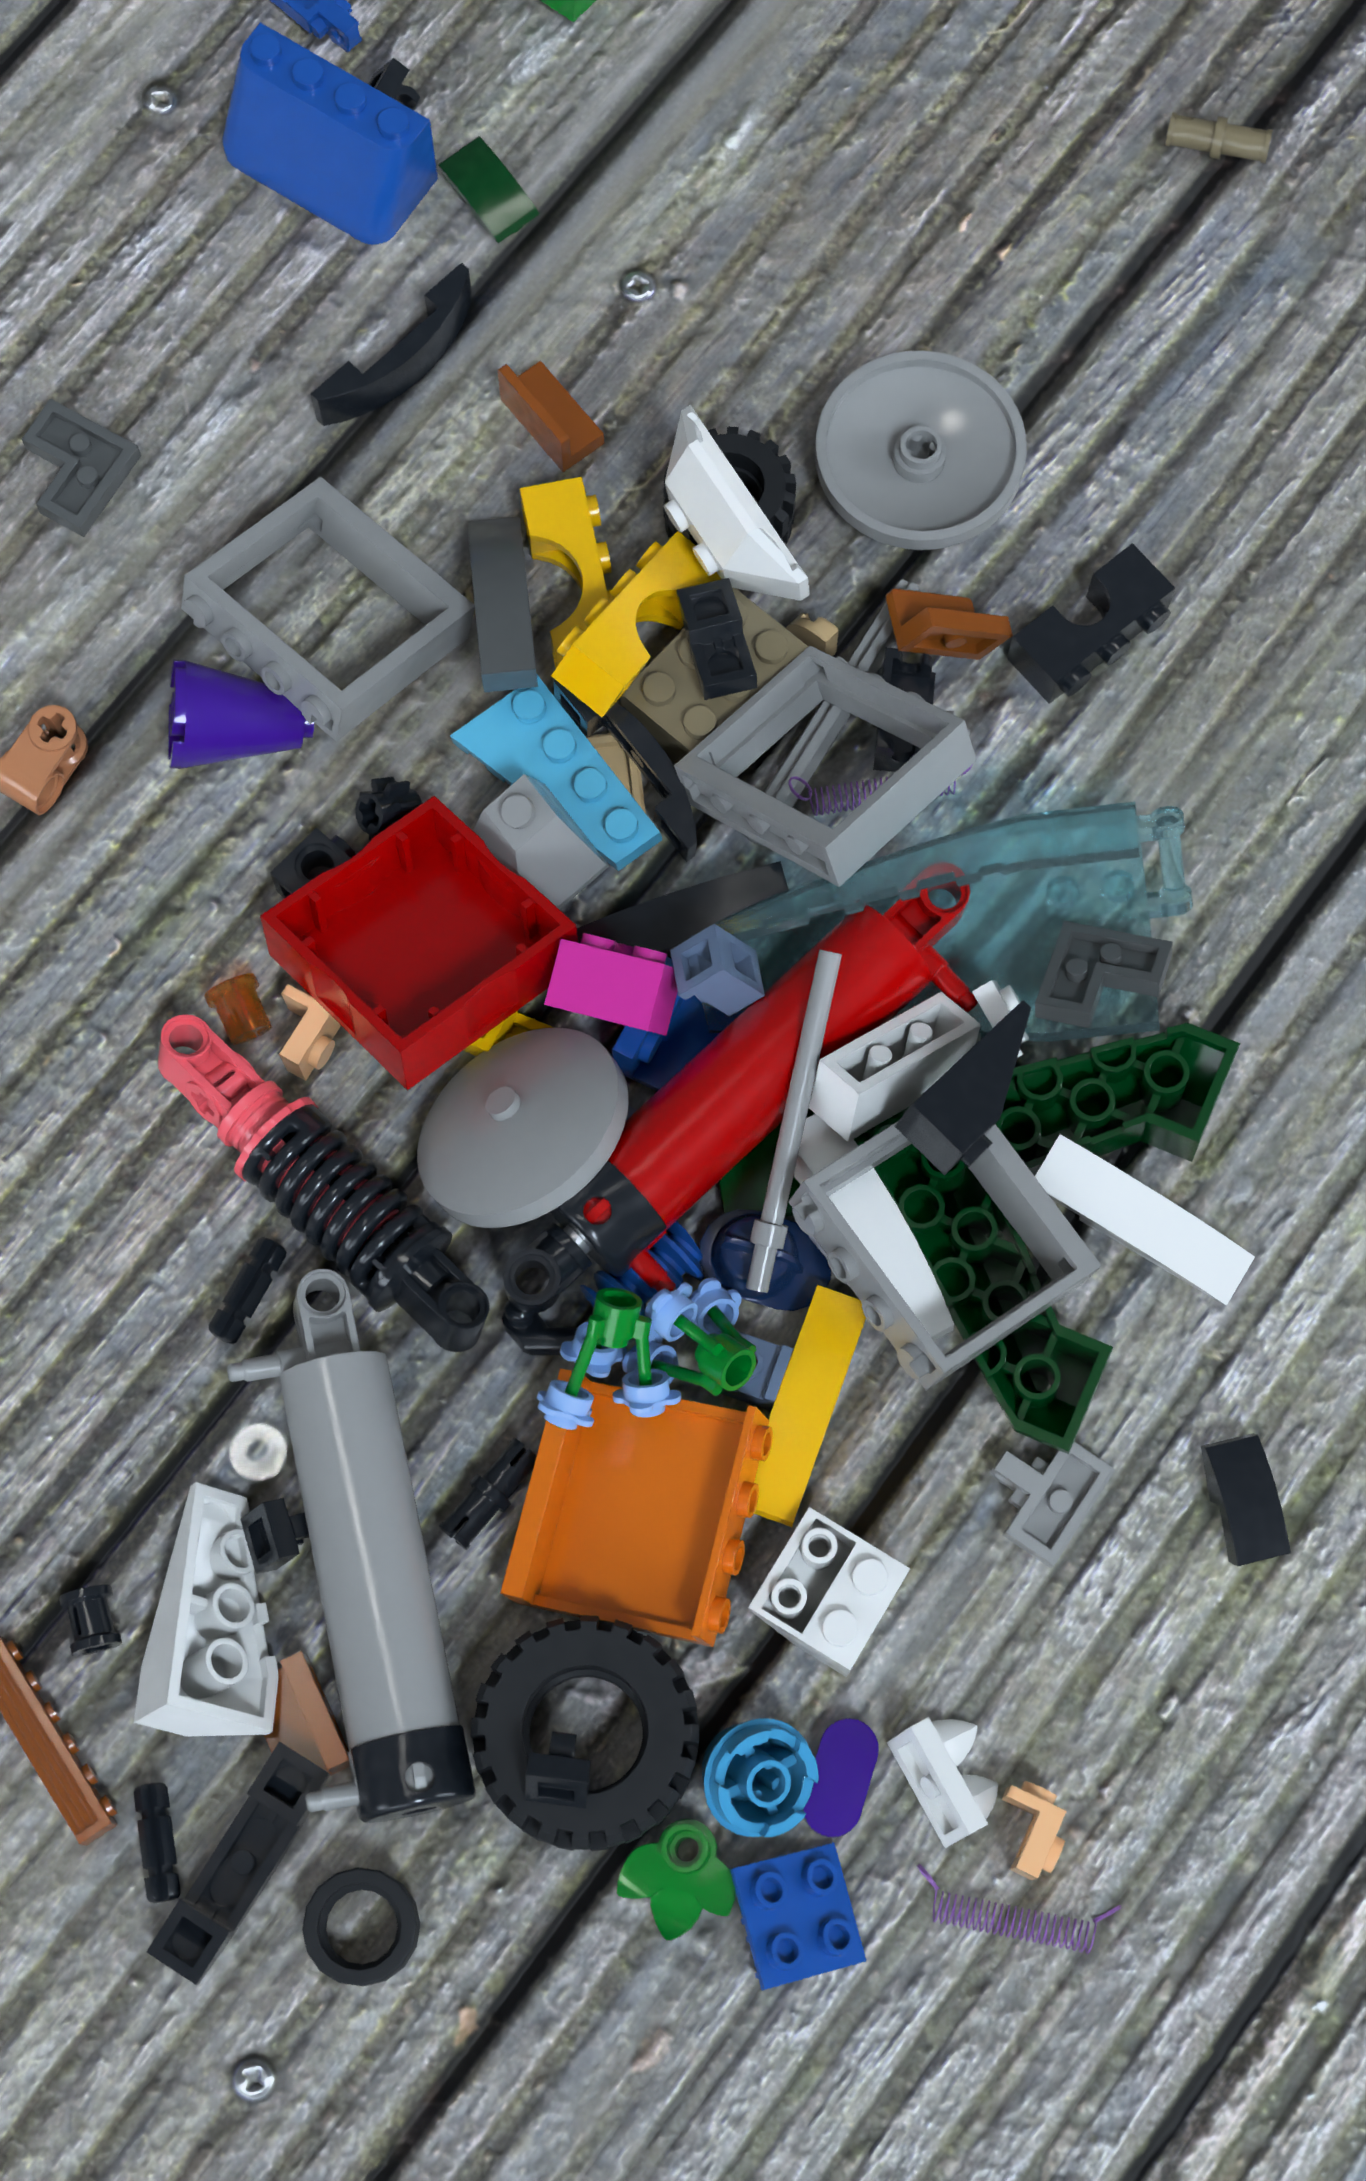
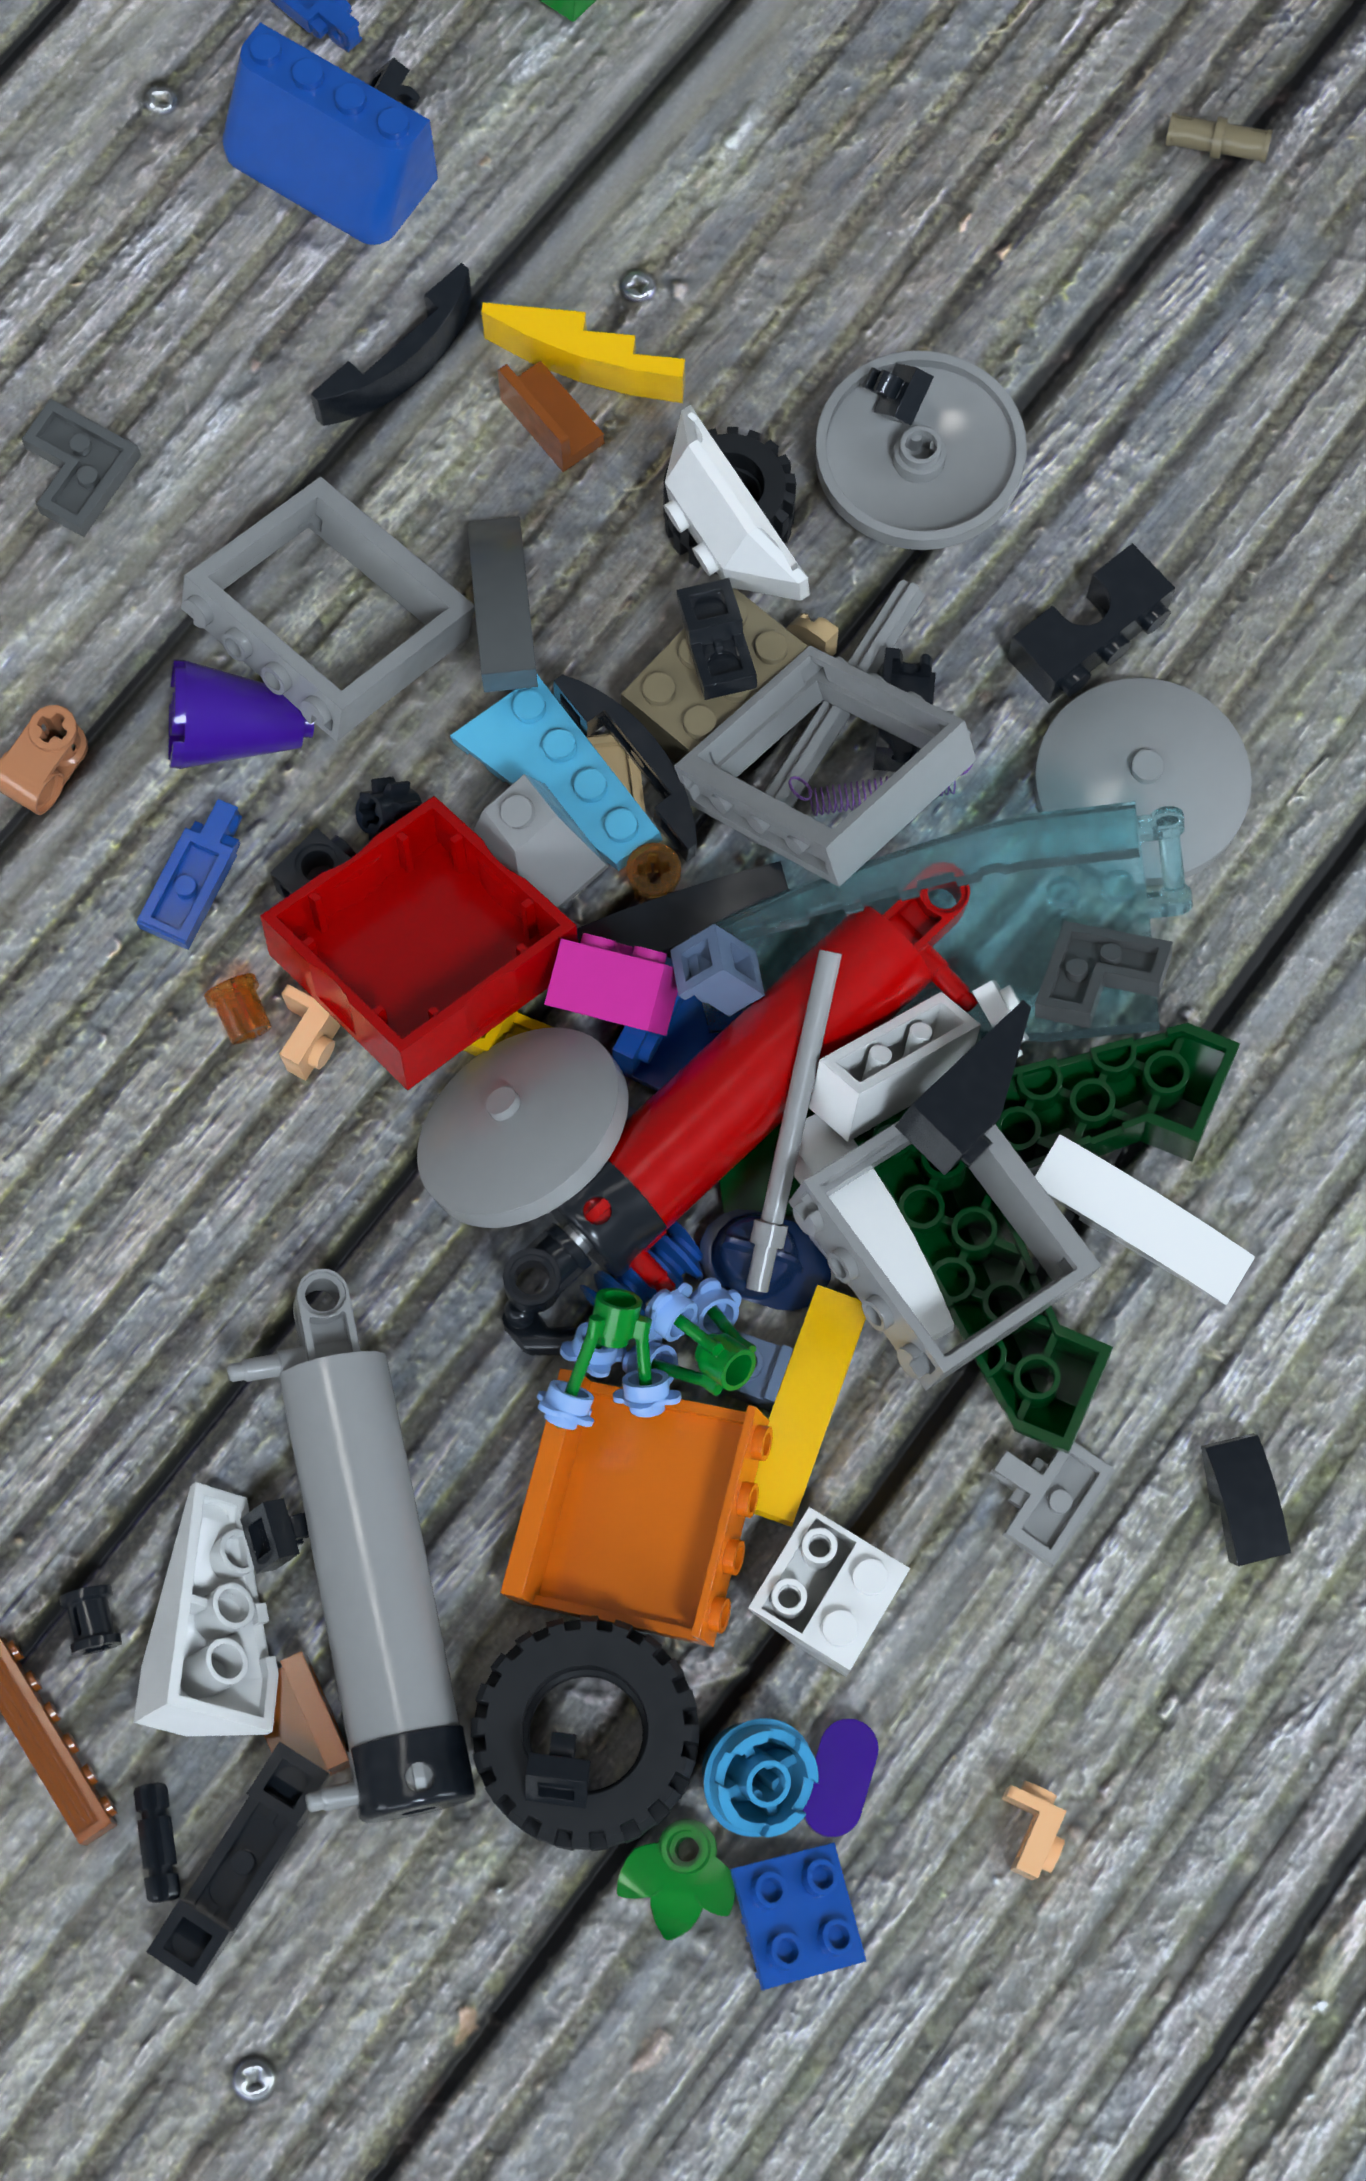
(192, 877): none -> blue hinge
(247, 1290): black axle -> none
(270, 1464): clear plate -> none
(316, 1921): black tyre -> none
(325, 1186): black piece -> none
(489, 189): dark green slope -> none
(489, 1494): black pin -> none
(561, 532): yellow arch -> none
(589, 357): none -> yellow slope
(609, 654): yellow arch -> none
(665, 864): none -> clear orange bush
(899, 391): none -> black tile
(929, 1761): white tile -> none
(944, 625): dark orange panel -> none
(1095, 1920): medium lavender piece -> none
(1153, 748): none -> light grey dish

